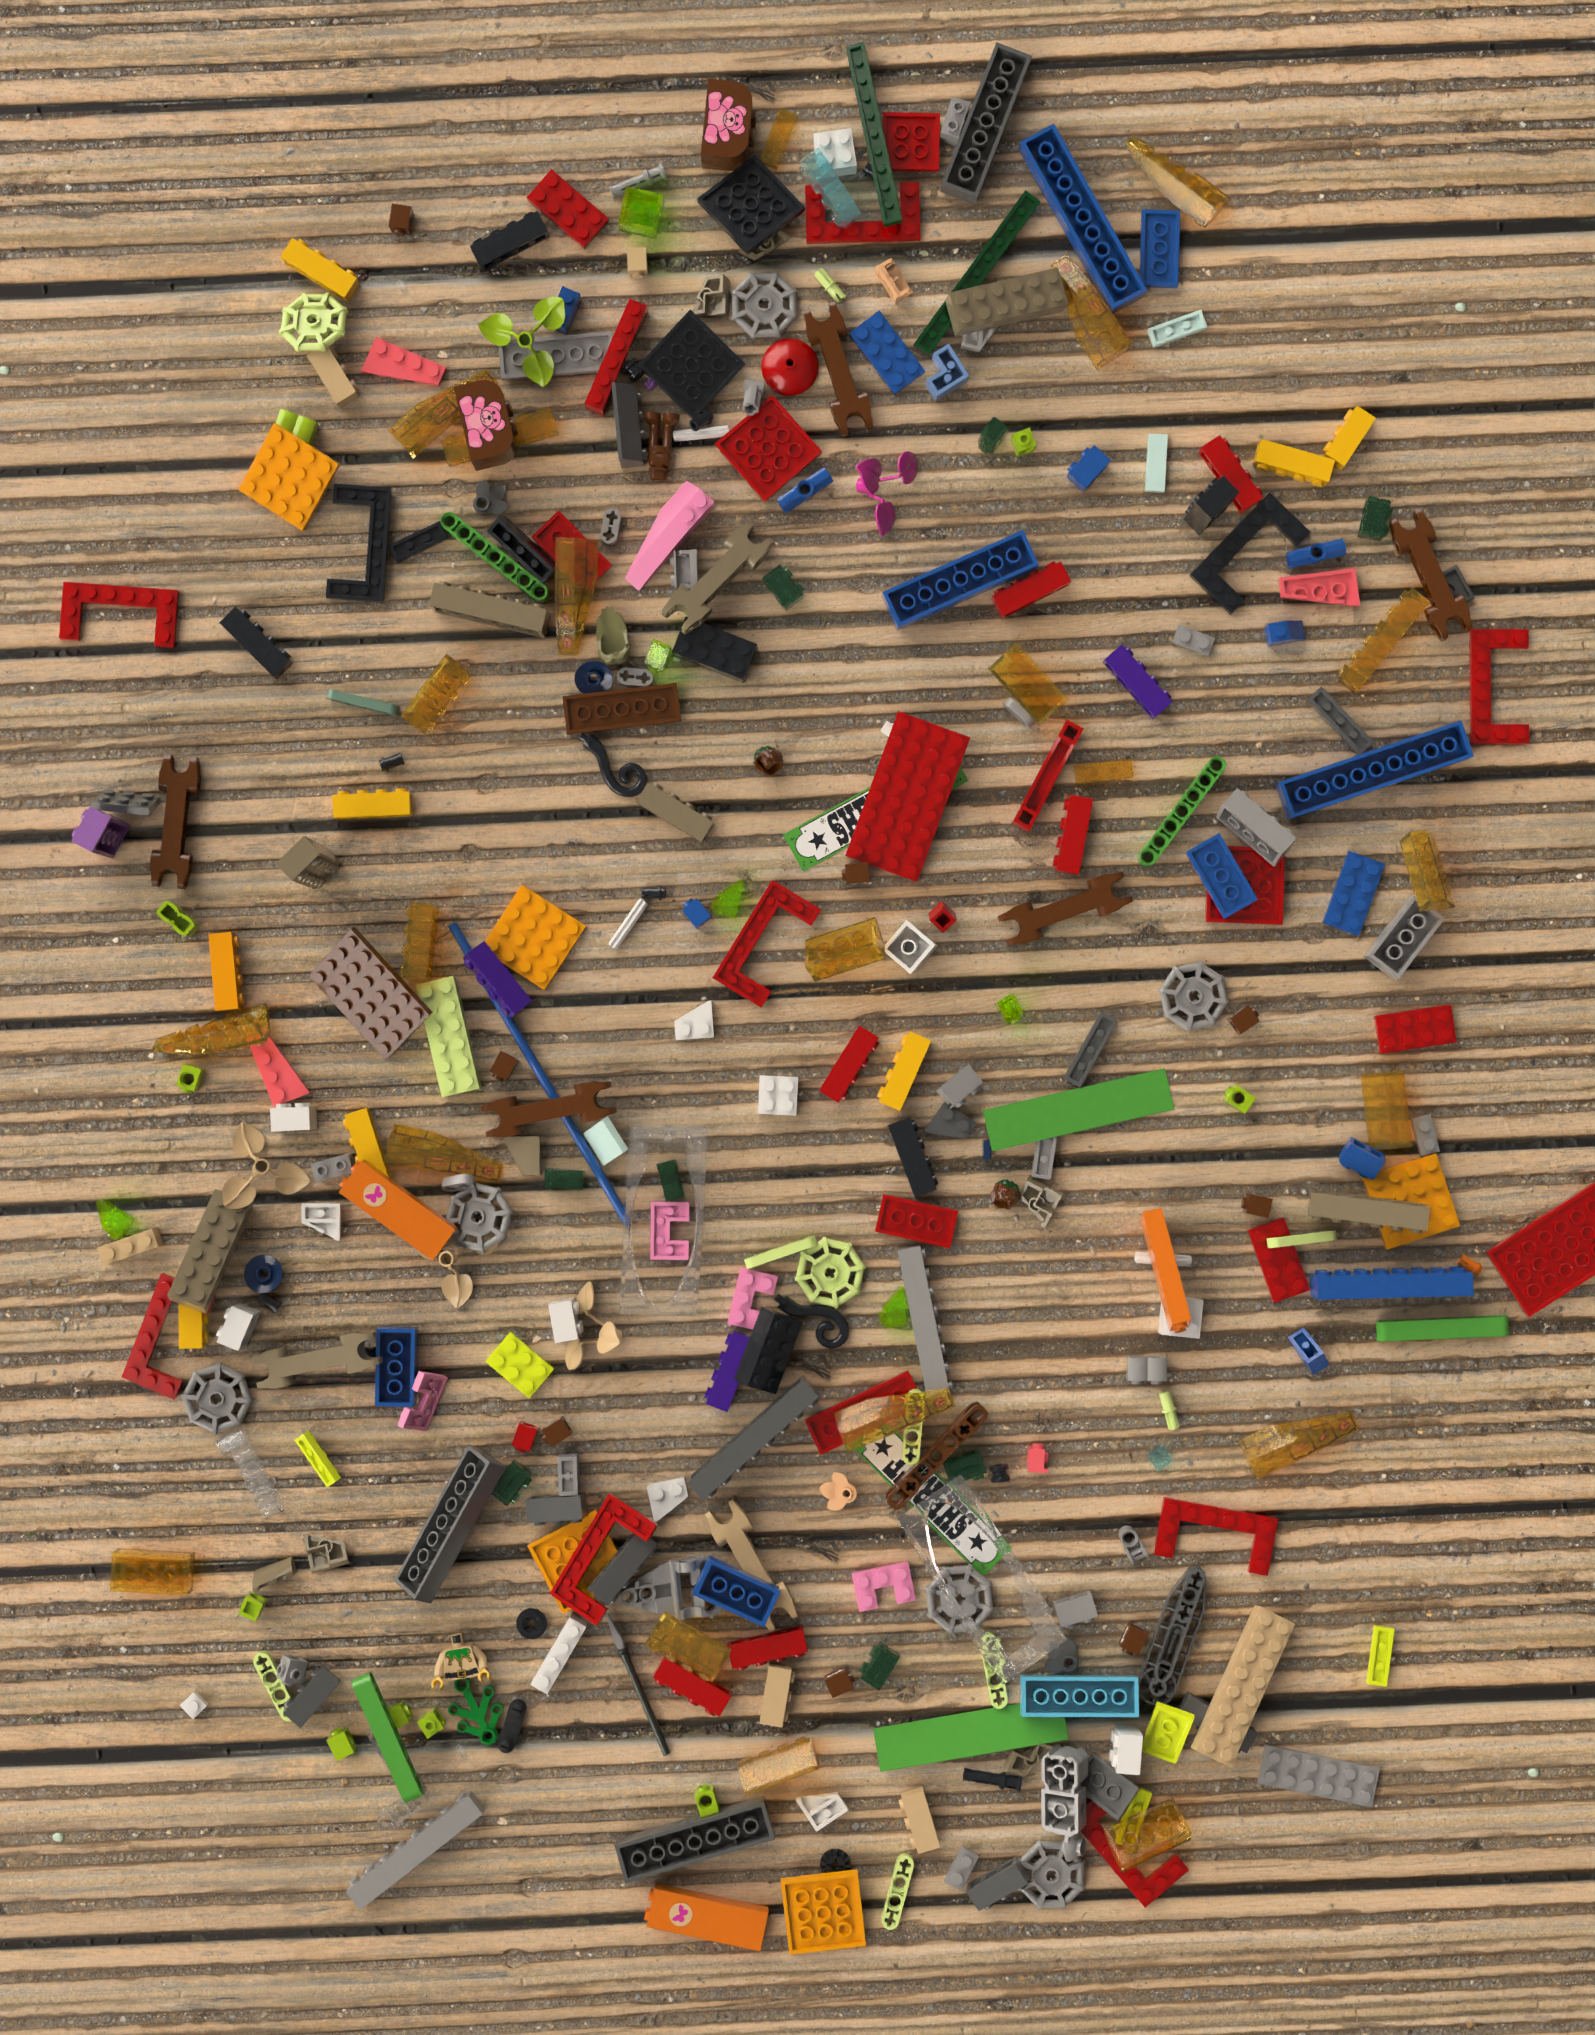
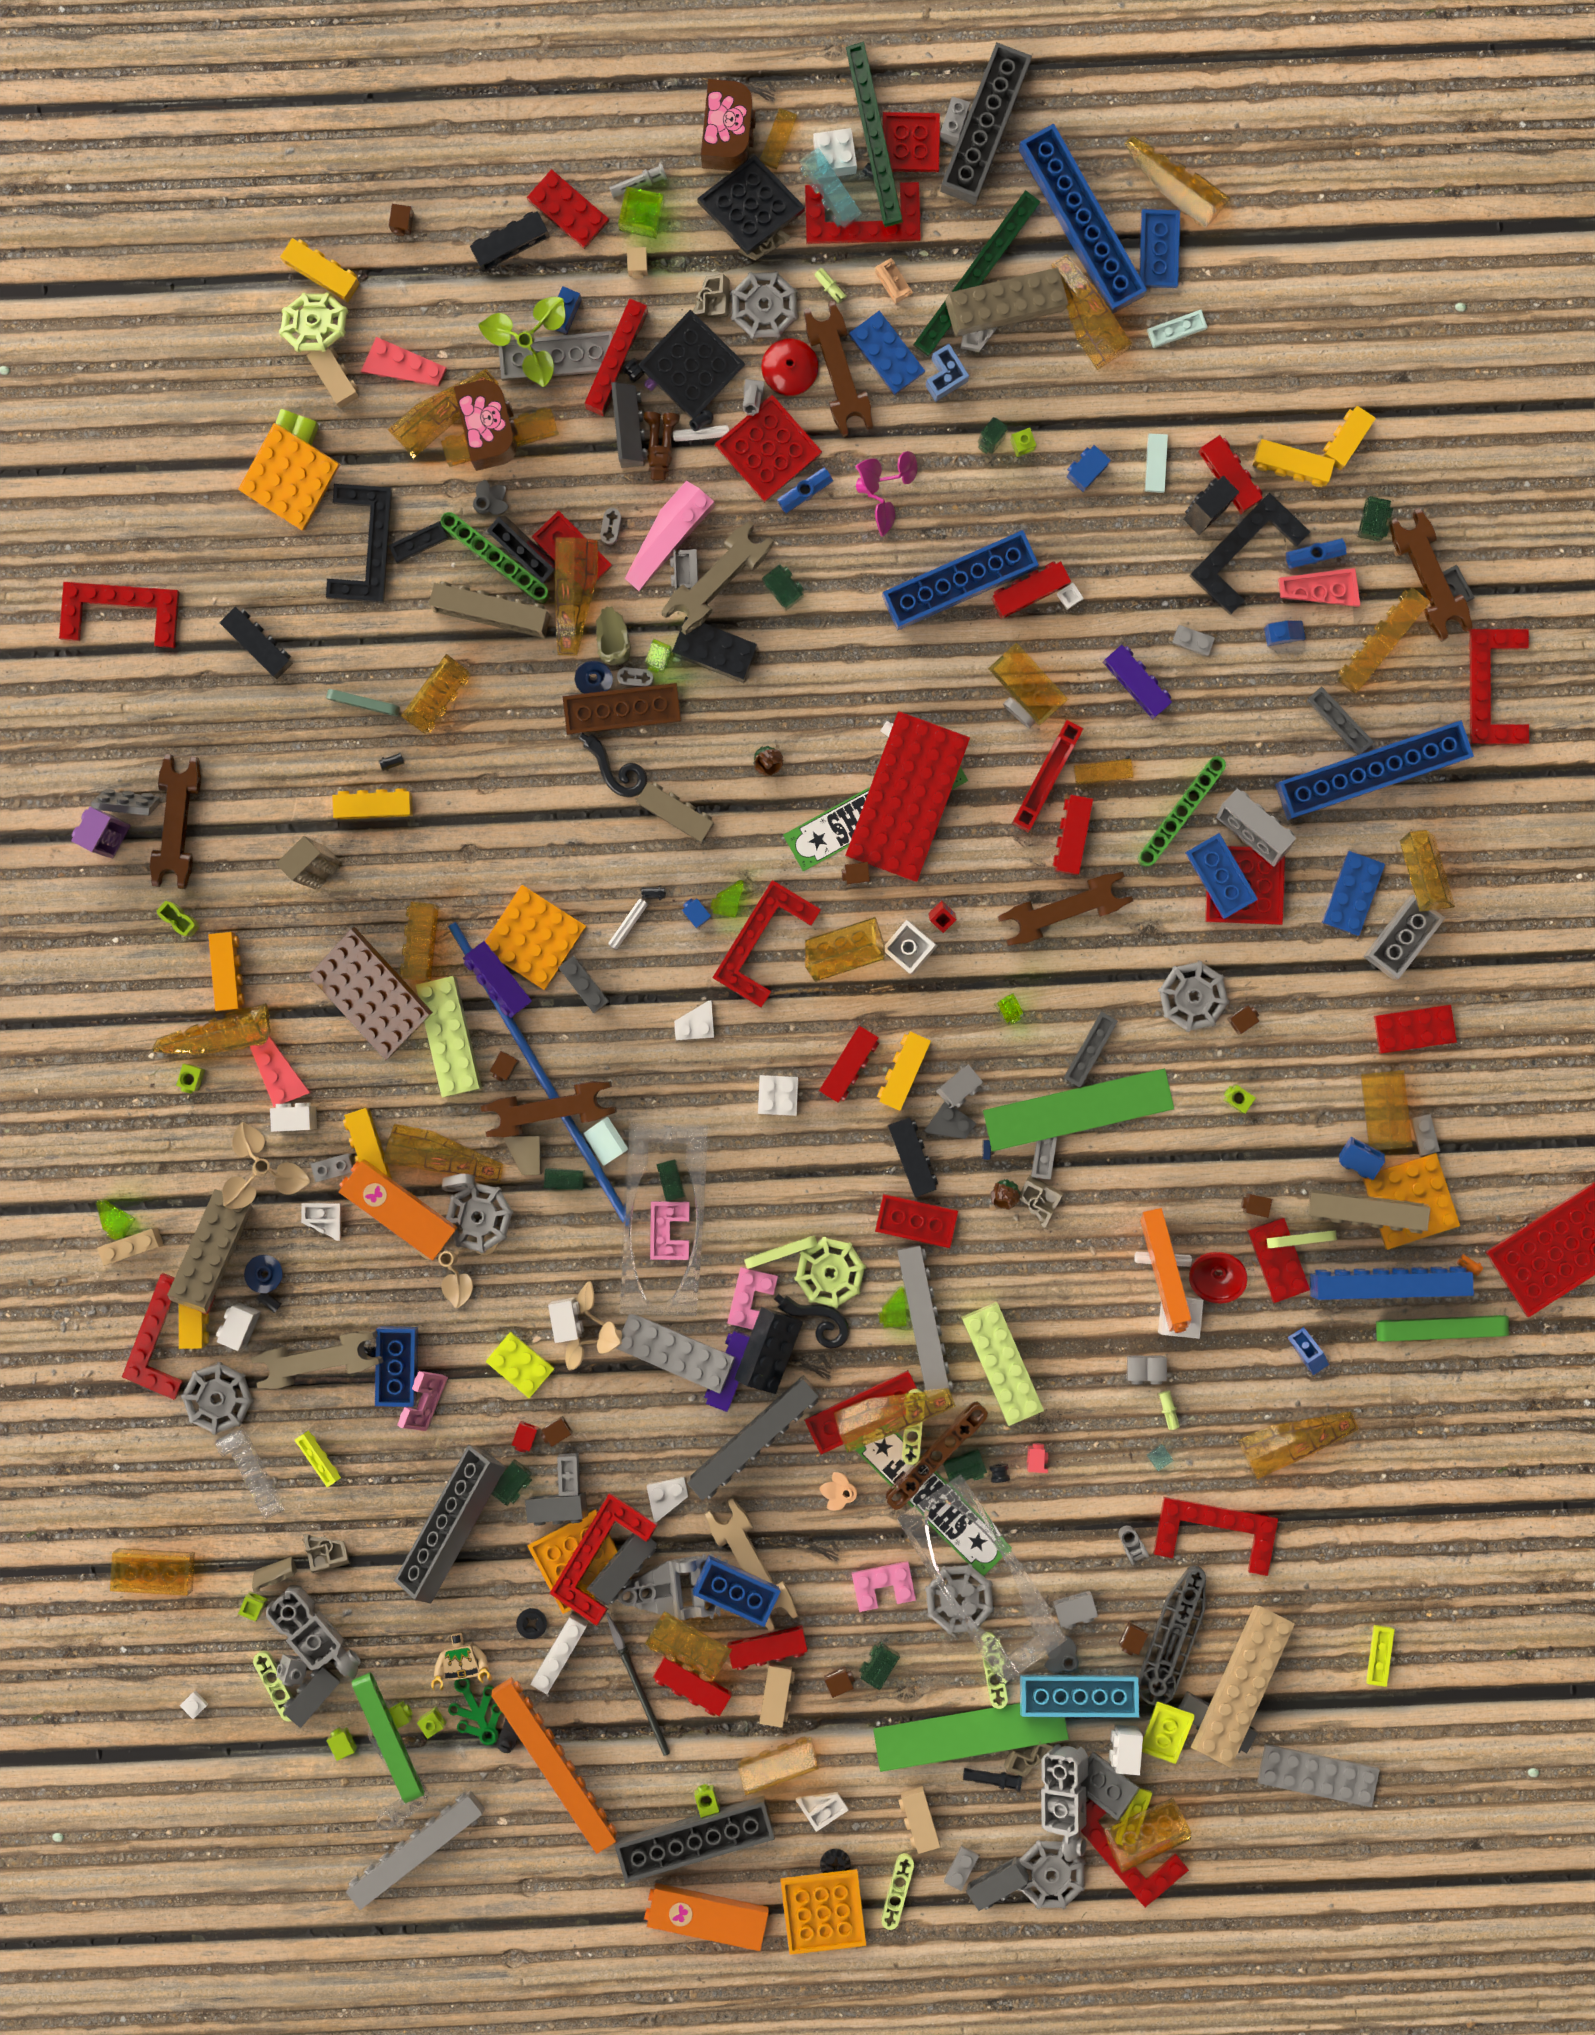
(310, 1632): none -> light grey brick
(554, 1765): none -> orange brick
(584, 984): none -> dark grey brick
(676, 1353): none -> light grey plate
(1002, 1363): none -> yellowish green brick
(1070, 596): none -> white plate
(1214, 1285): none -> red dish

